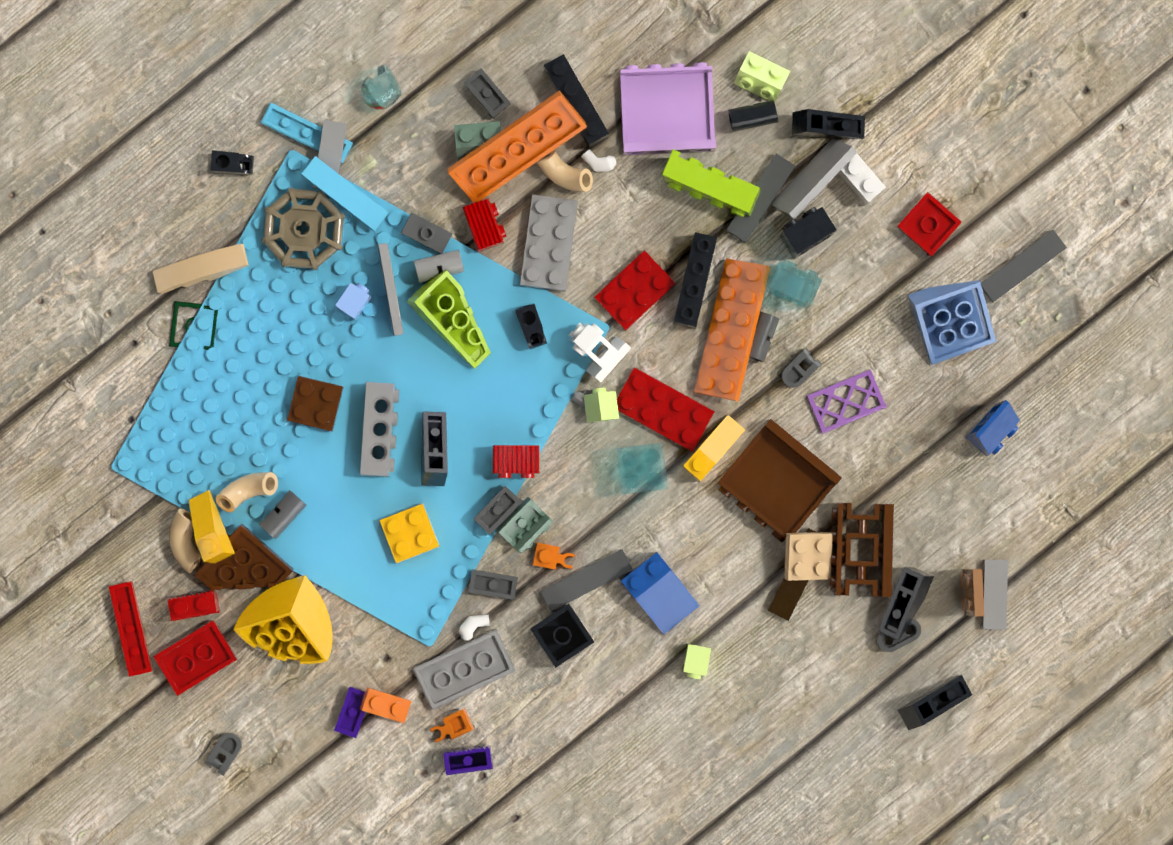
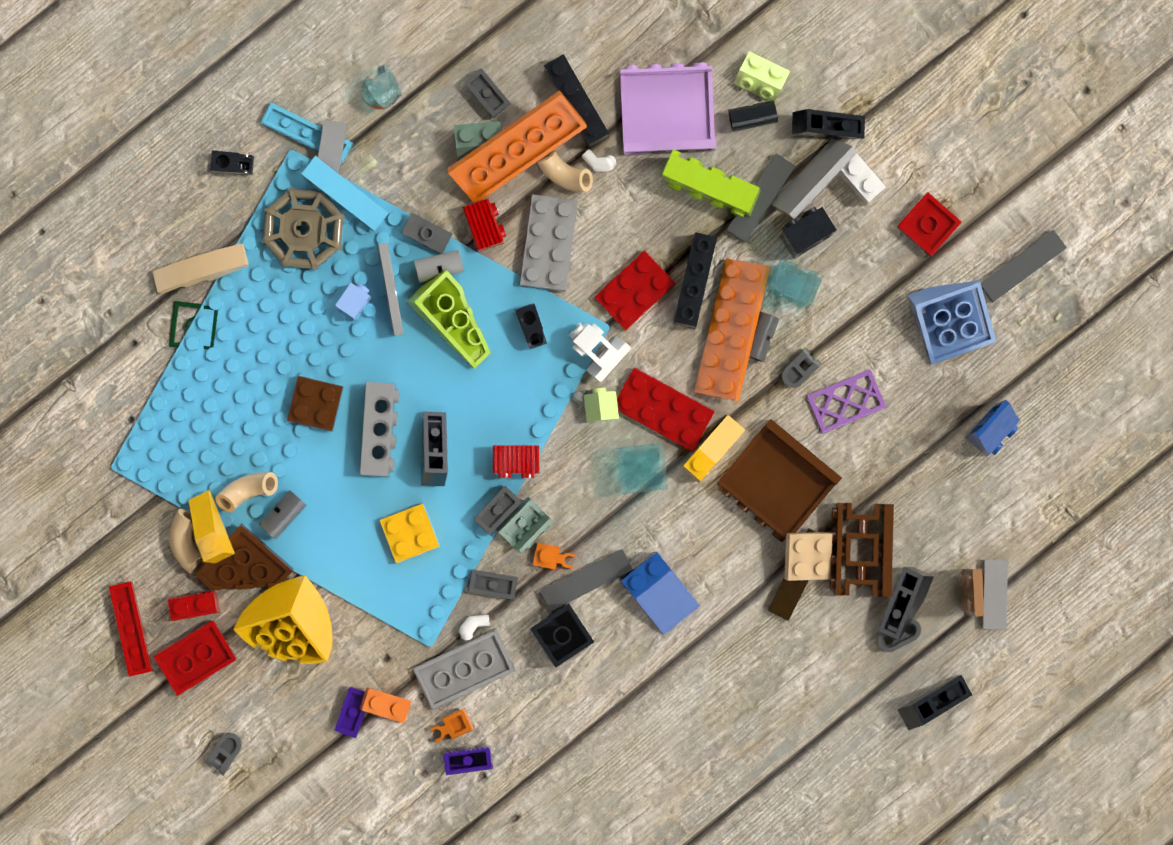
(696, 661): yellowish green brick -> none

